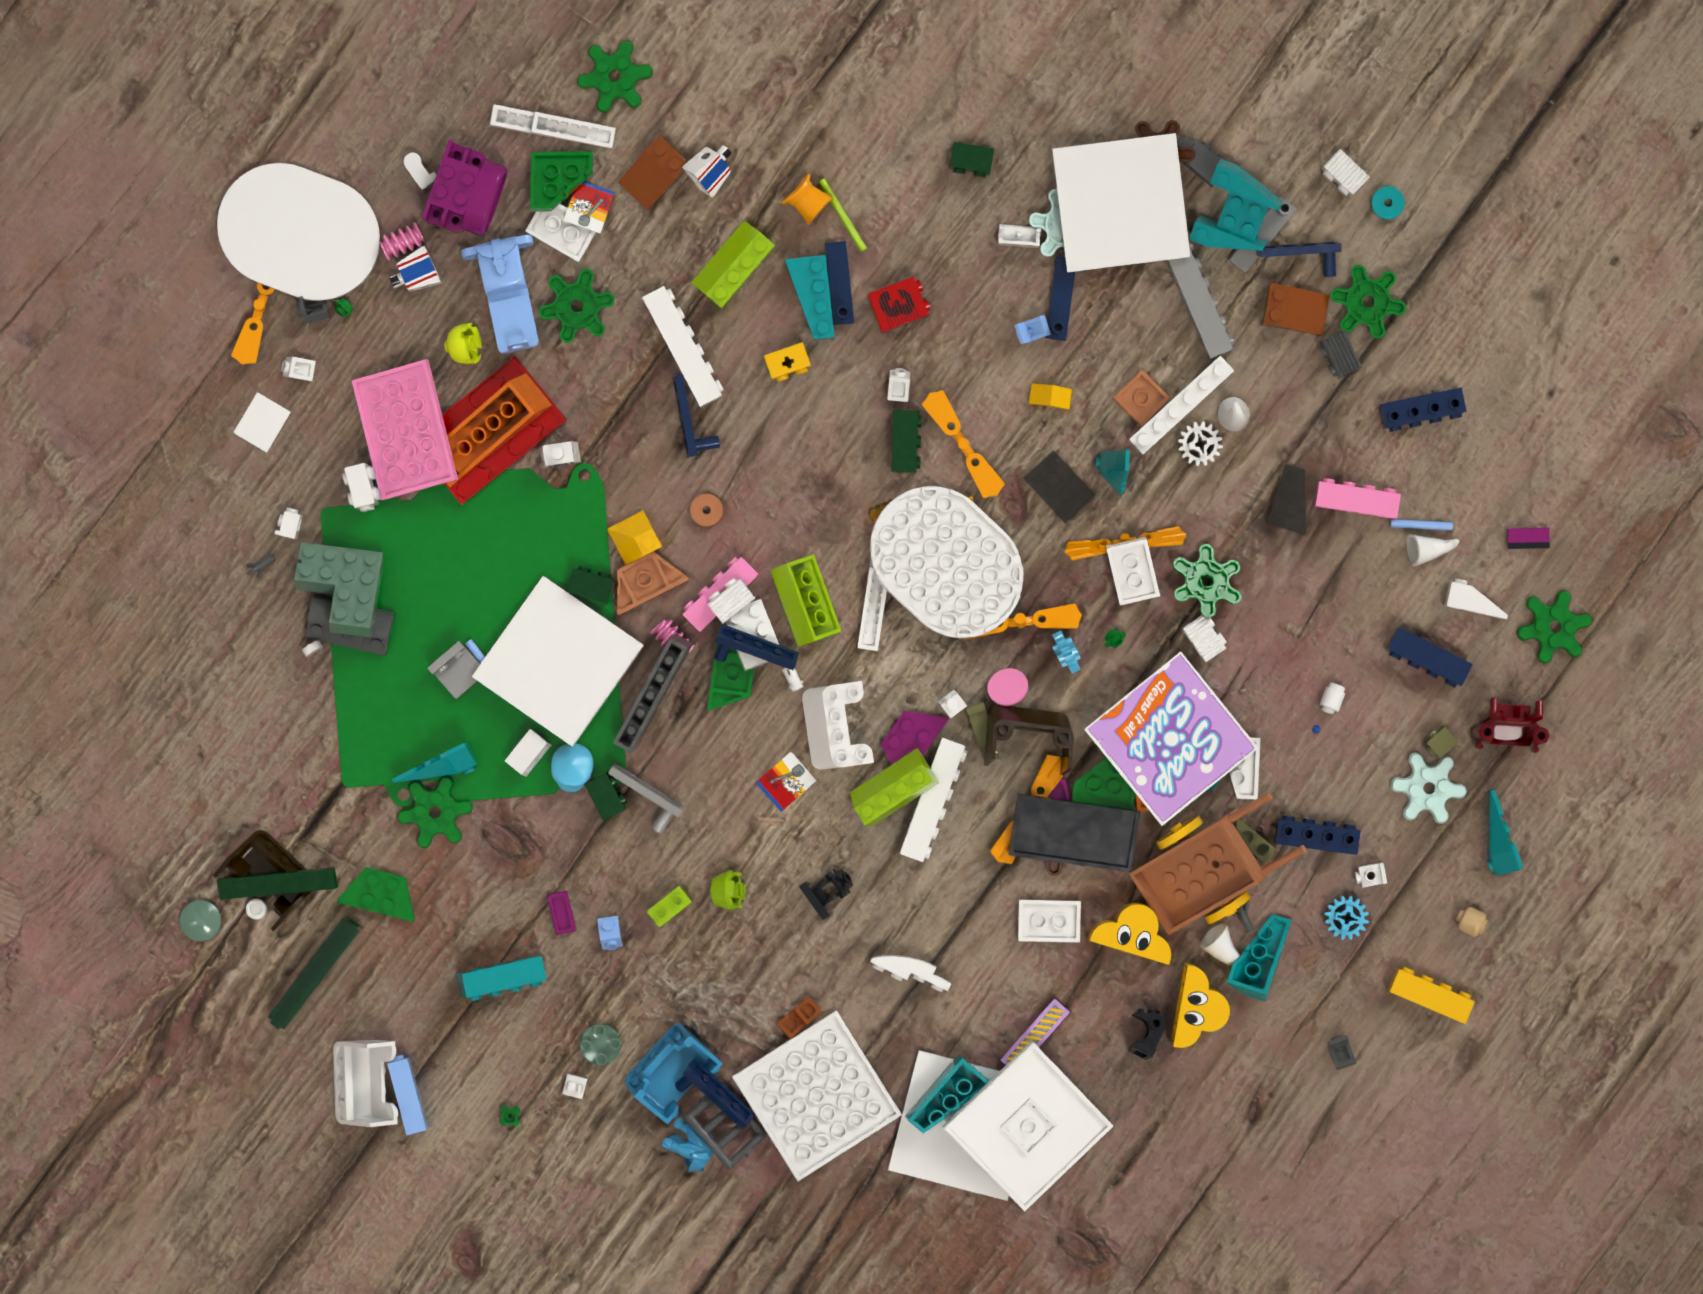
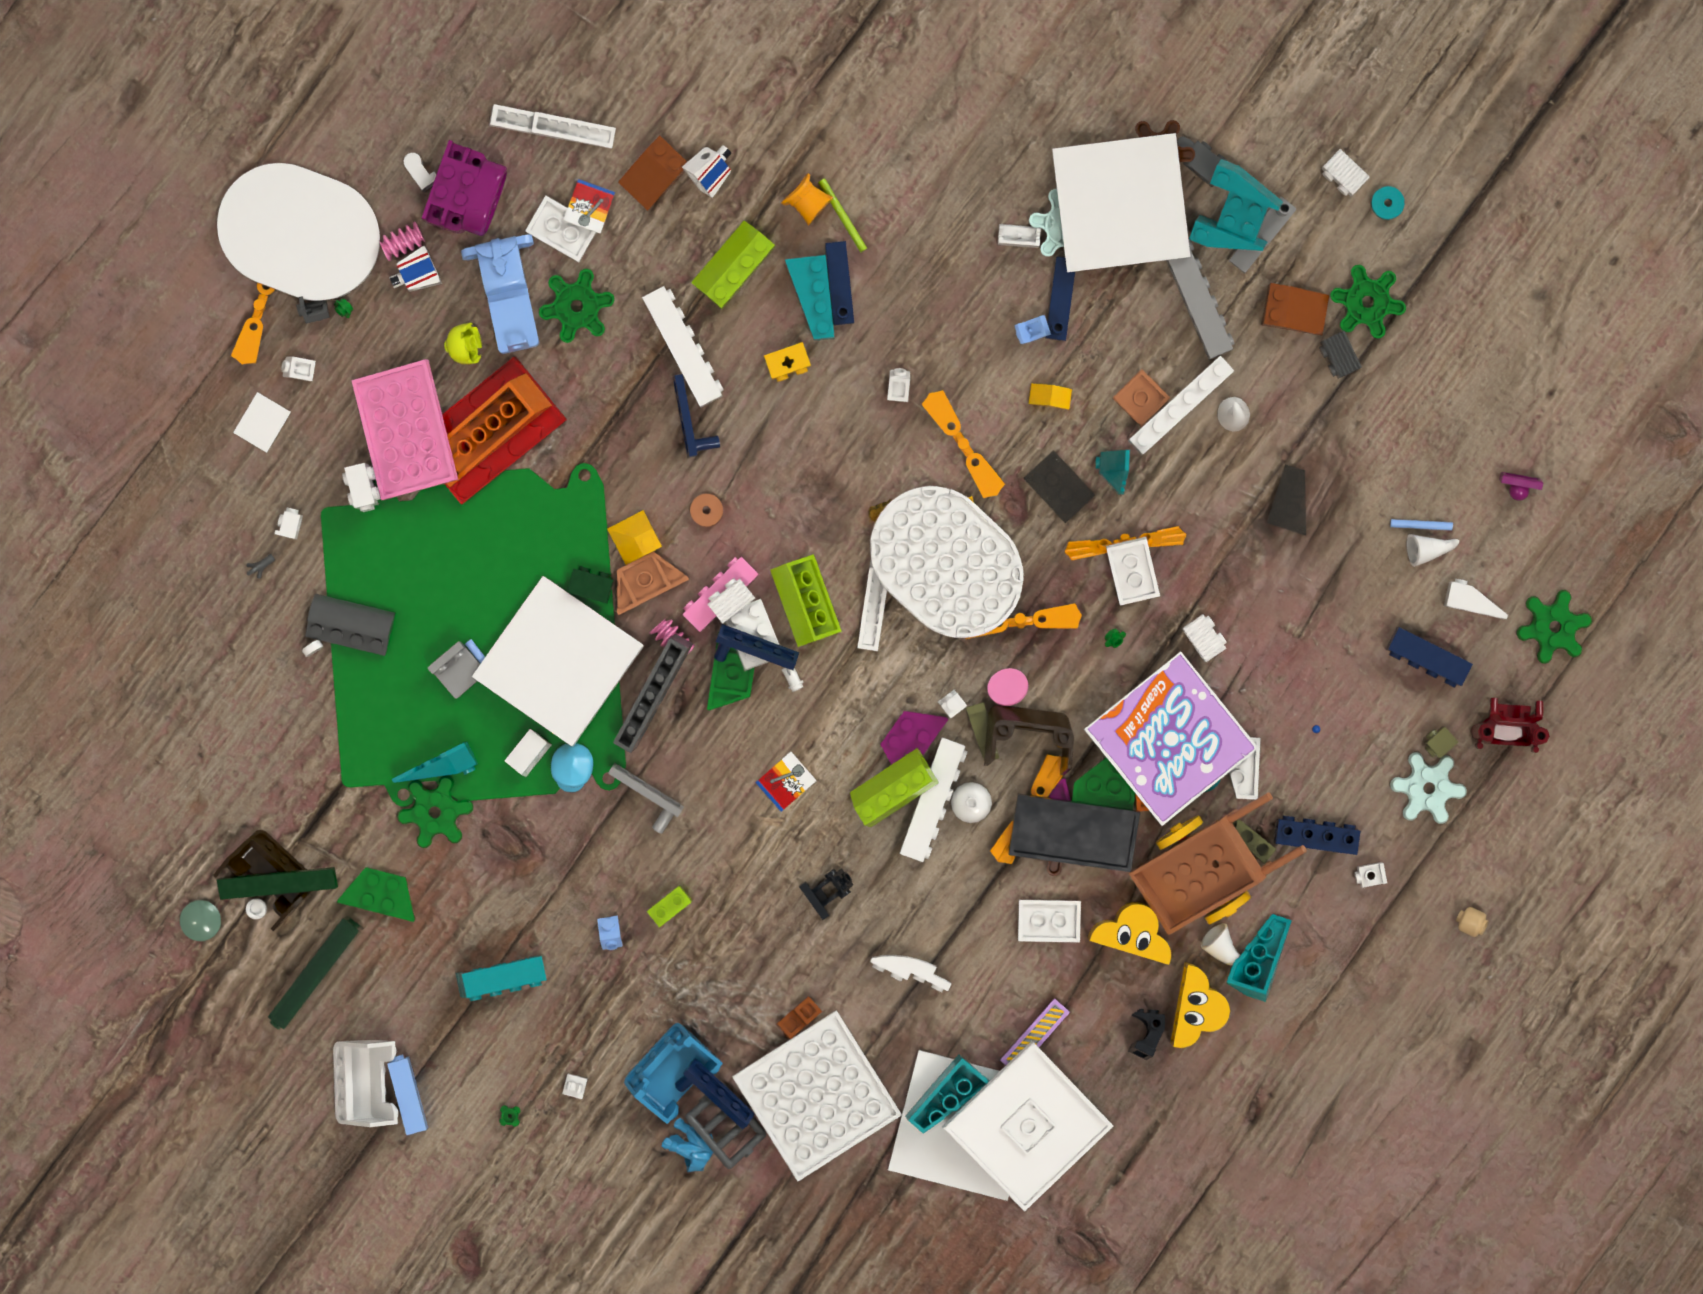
(349, 575): sand green piece -> none
(556, 177): green plate -> none
(559, 454): white torso -> none
(561, 912): magenta tile -> none
(600, 1044): sand green dish -> none
(605, 795): dark green brick -> none
(625, 86): green plate -> none
(728, 890): lime cone -> none
(829, 729): white windscreen -> none
(898, 304): red panel -> none
(905, 441): dark green brick -> none
(971, 159): dark green brick -> none
(971, 802): none -> white cylinder
(1066, 652): medium azure gear -> none
(1197, 433): white gear -> none
(1216, 572): plate -> none
(1243, 916): dark grey bar -> none
(1327, 248): dark blue piece -> none
(1332, 698): white brick -> none
(1341, 1052): dark grey bracket -> none
(1344, 927): medium azure gear -> none
(1356, 499): bright pink brick -> none
(1422, 408): dark blue brick -> none
(1431, 995): yellow brick -> none
(1500, 851): teal wedge -> none
(1520, 484): none -> magenta tile
(1528, 538): magenta tile -> none

